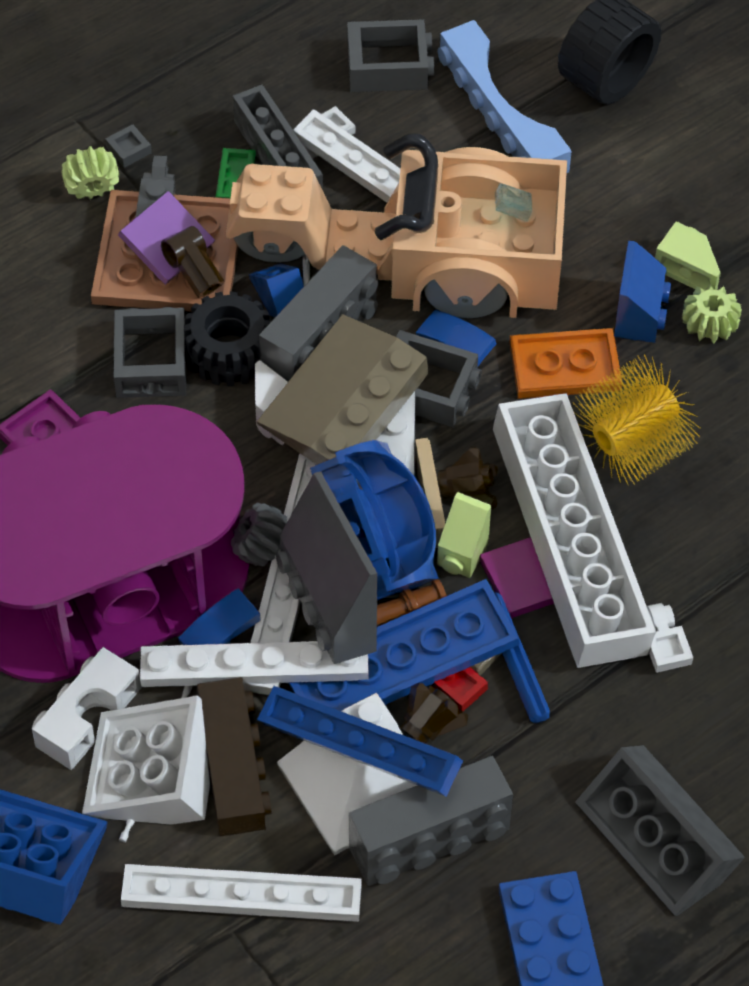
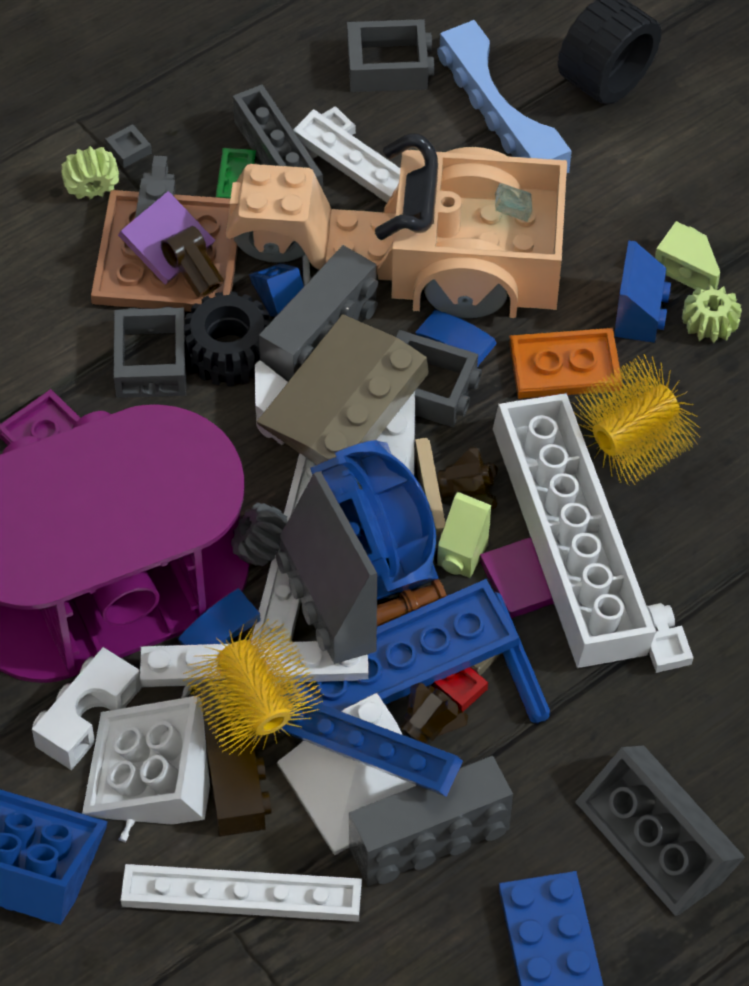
(253, 687): none -> yellow piece

